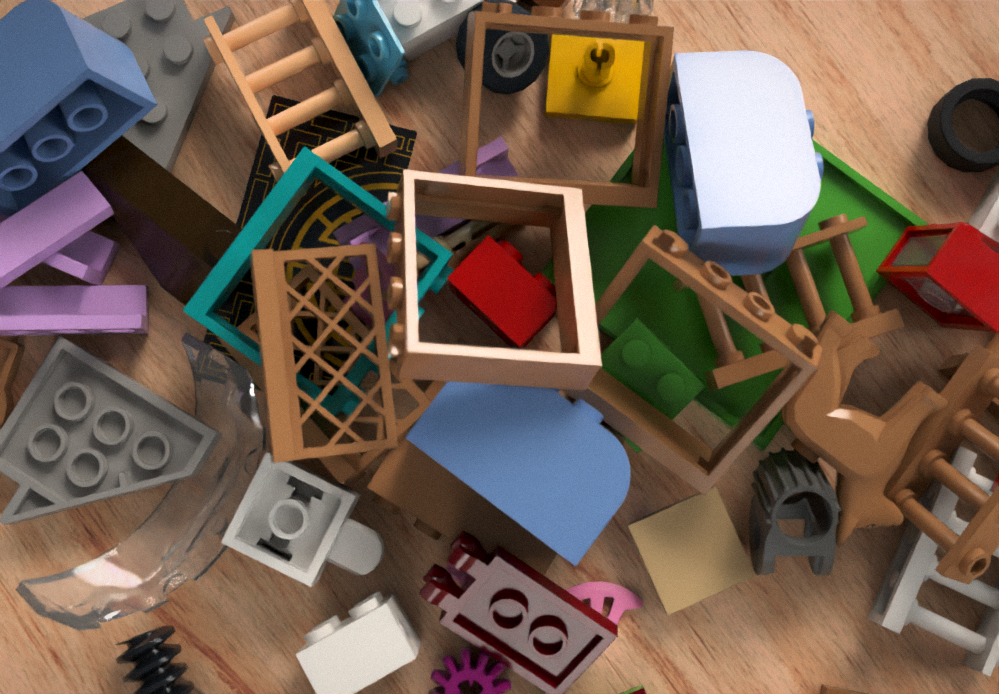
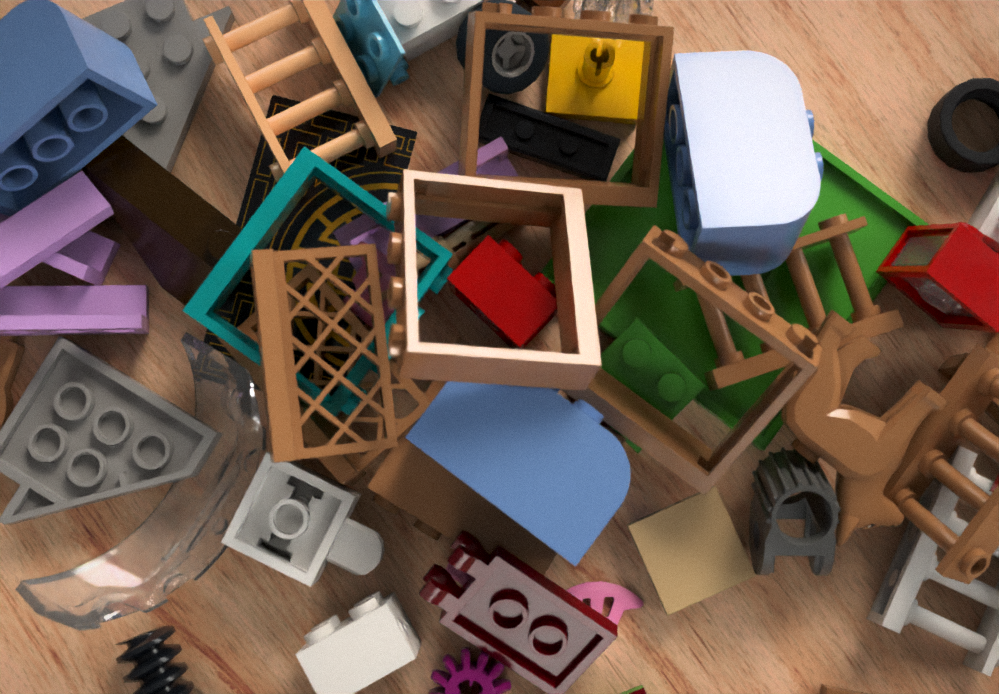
(548, 139): none -> black tile

